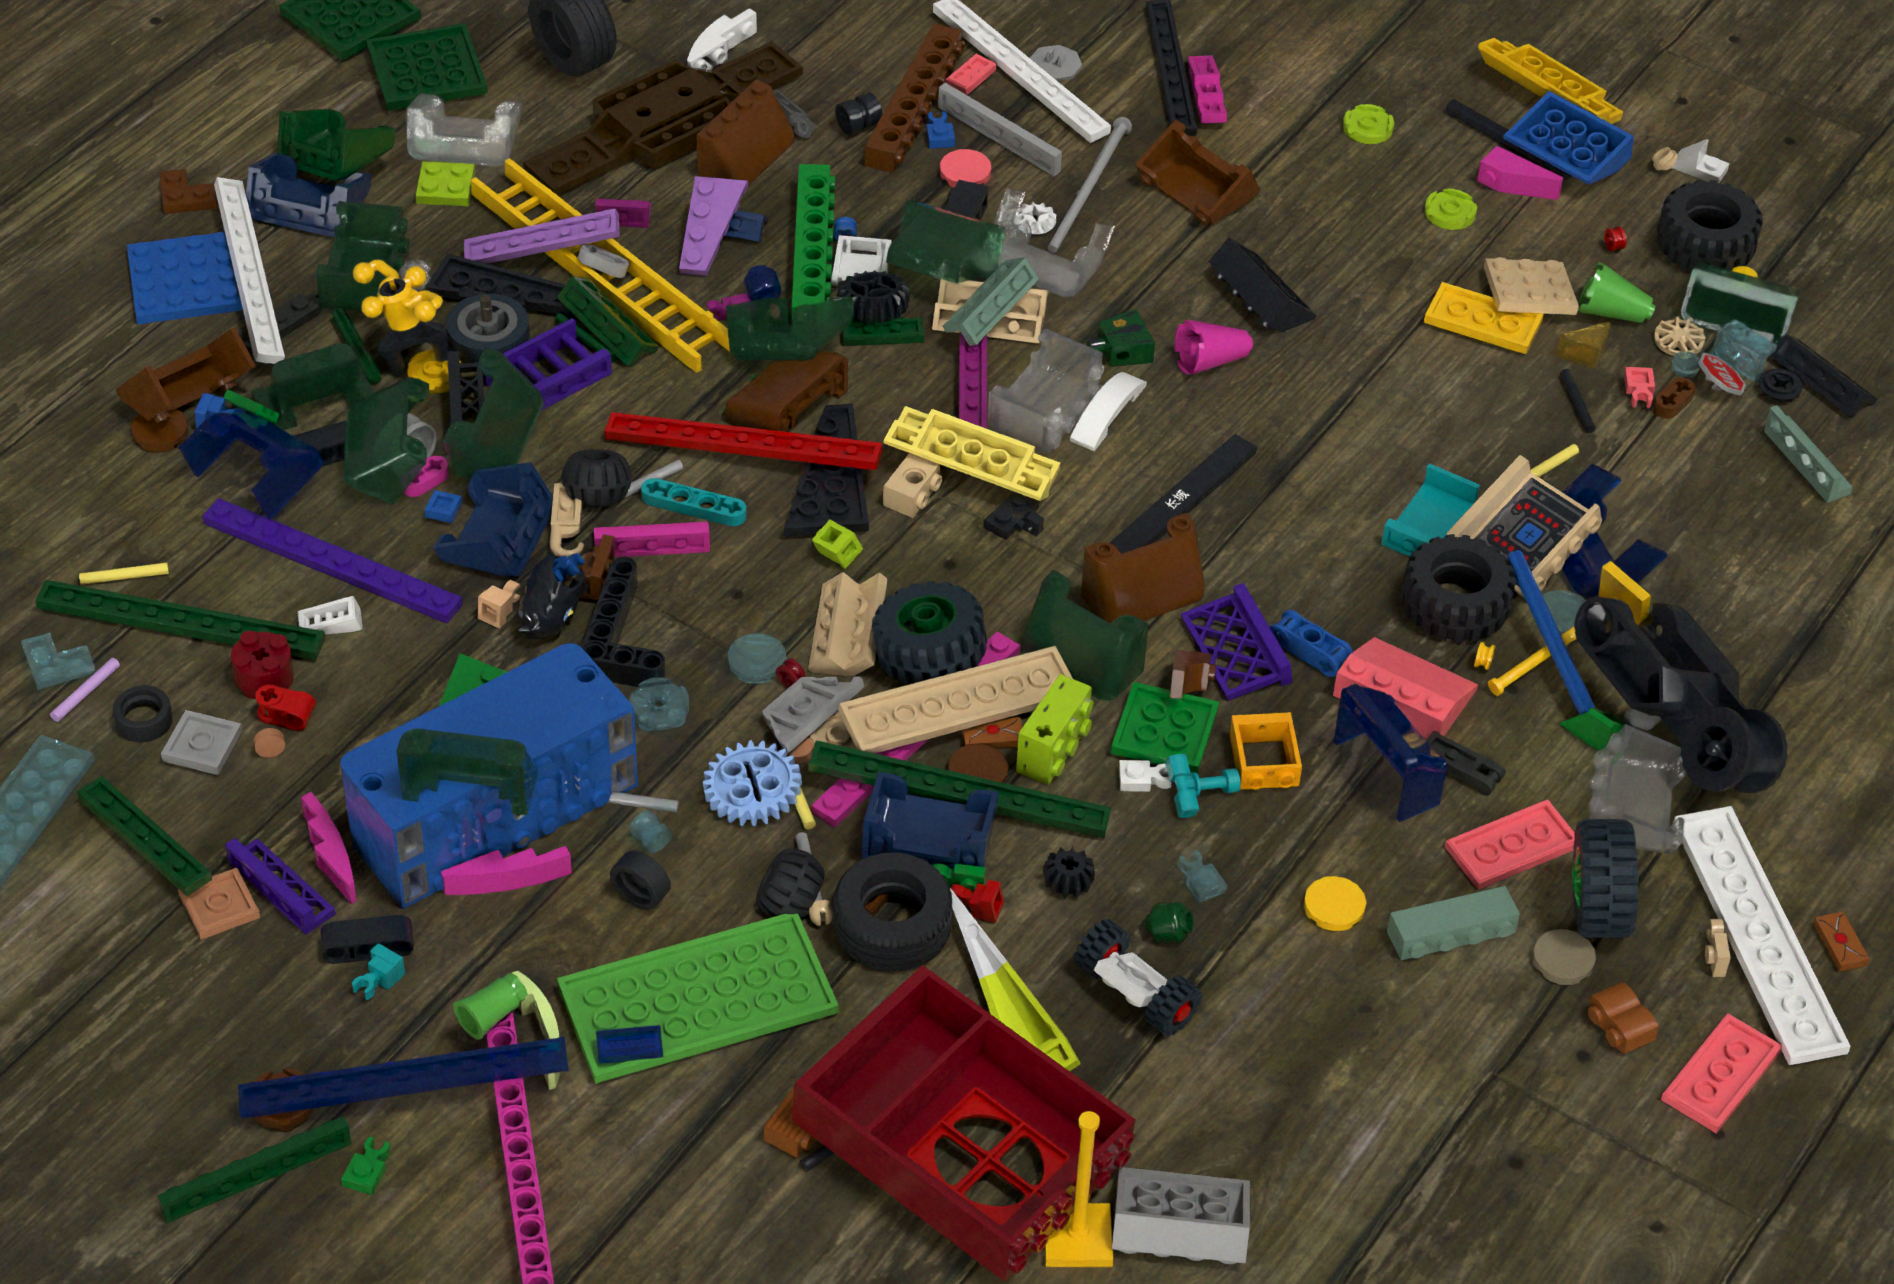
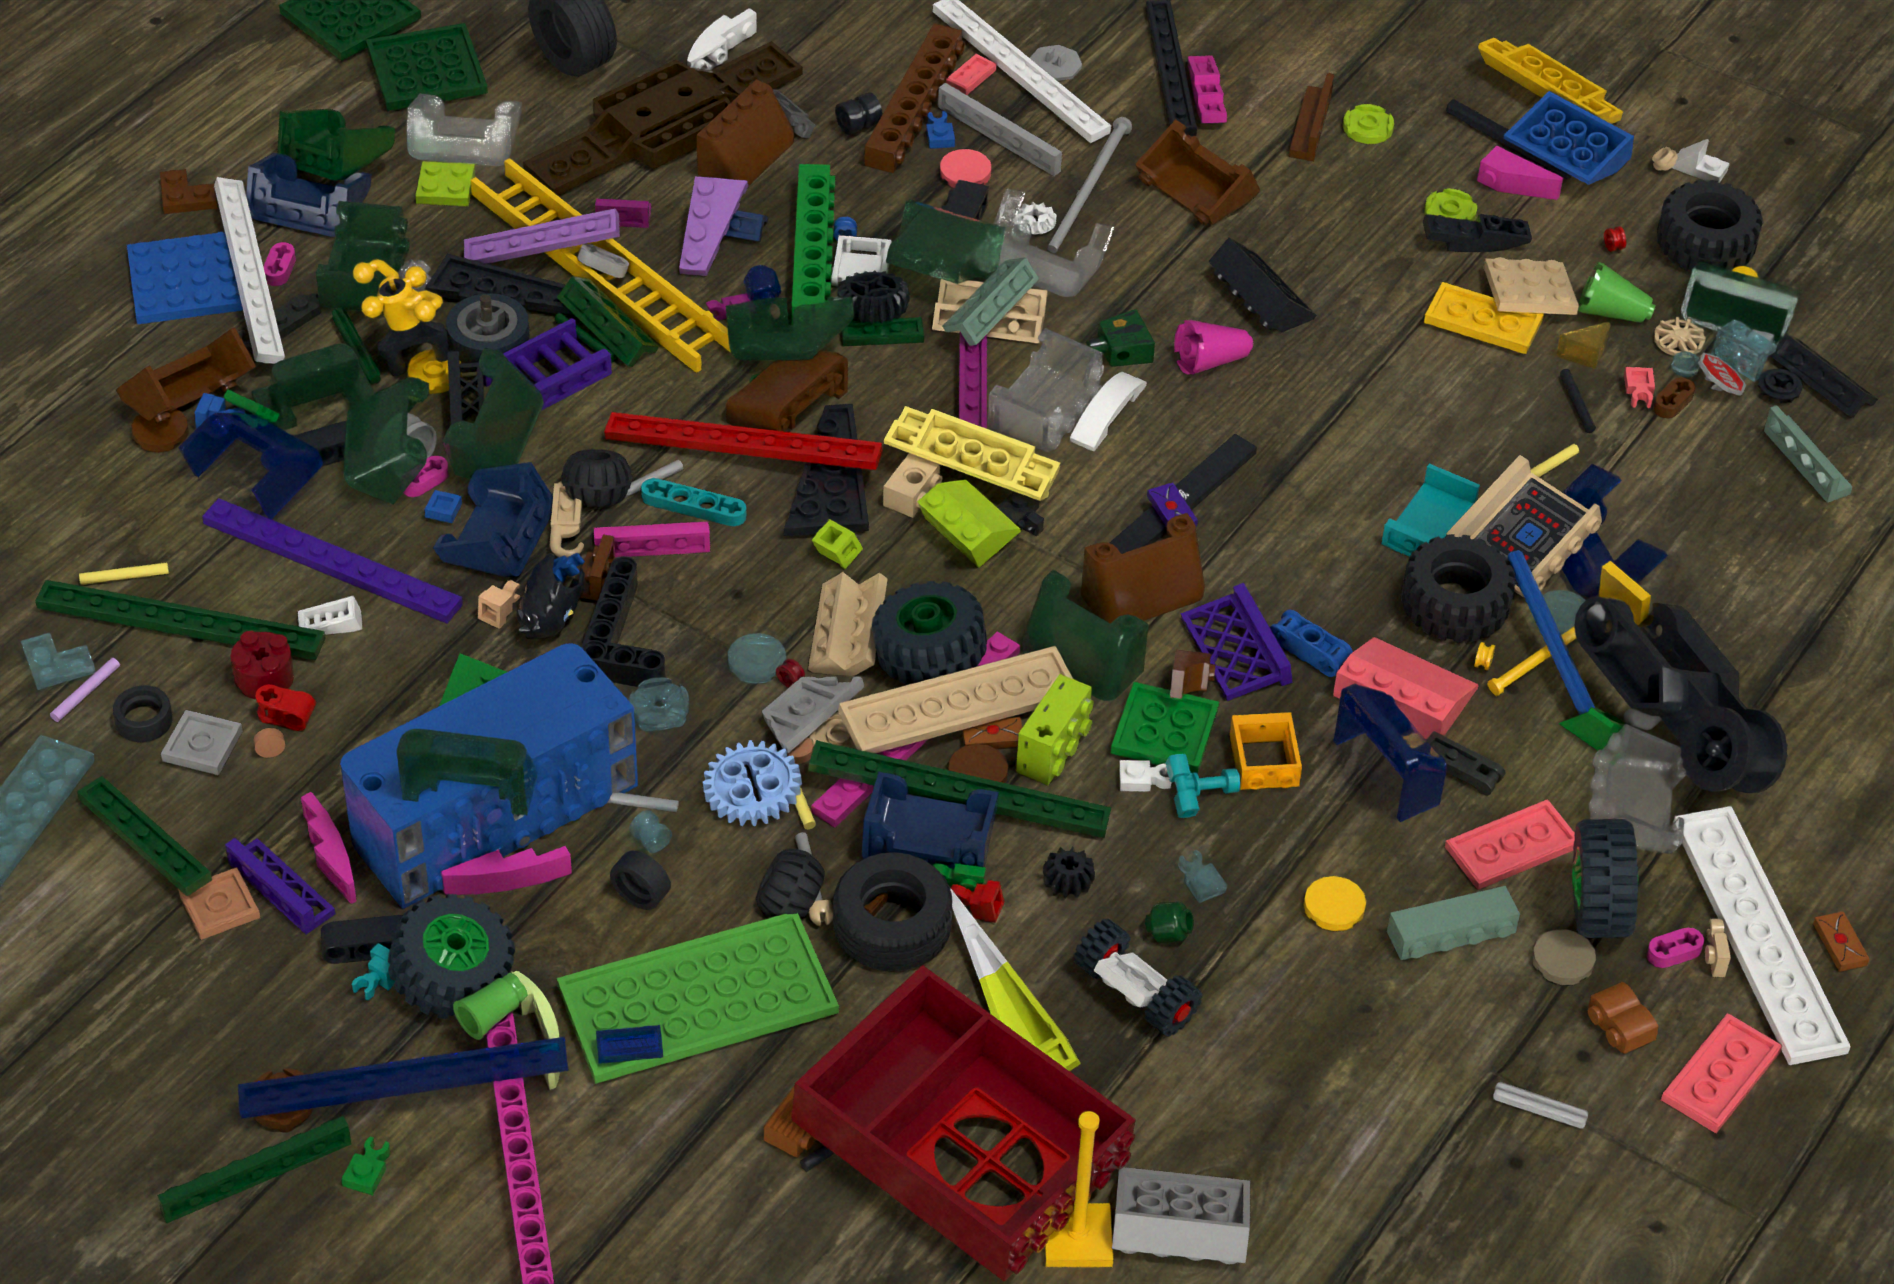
(274, 263): none -> dark pink beam
(448, 952): none -> black wheel
(967, 520): none -> lime slope
(1169, 502): none -> dark purple tile
(1311, 120): none -> reddish brown fence
(1483, 235): none -> black slope
(1540, 1105): none -> light grey axle
(1673, 945): none -> dark pink beam

